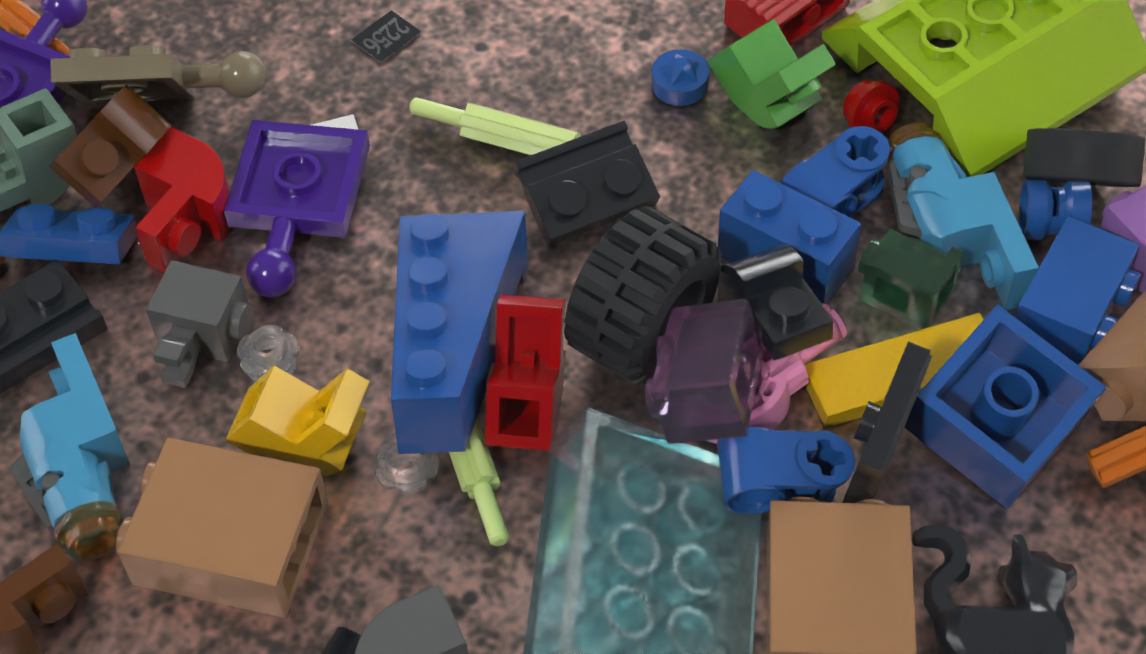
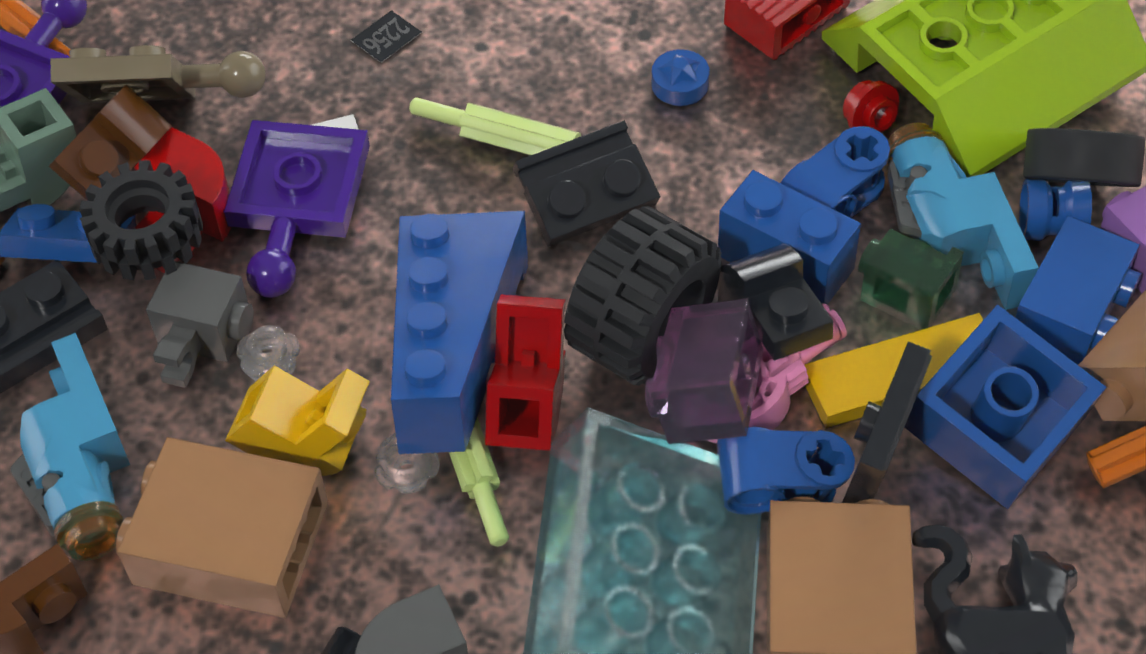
(138, 193): none -> black tyre
(768, 78): bright green brick -> none

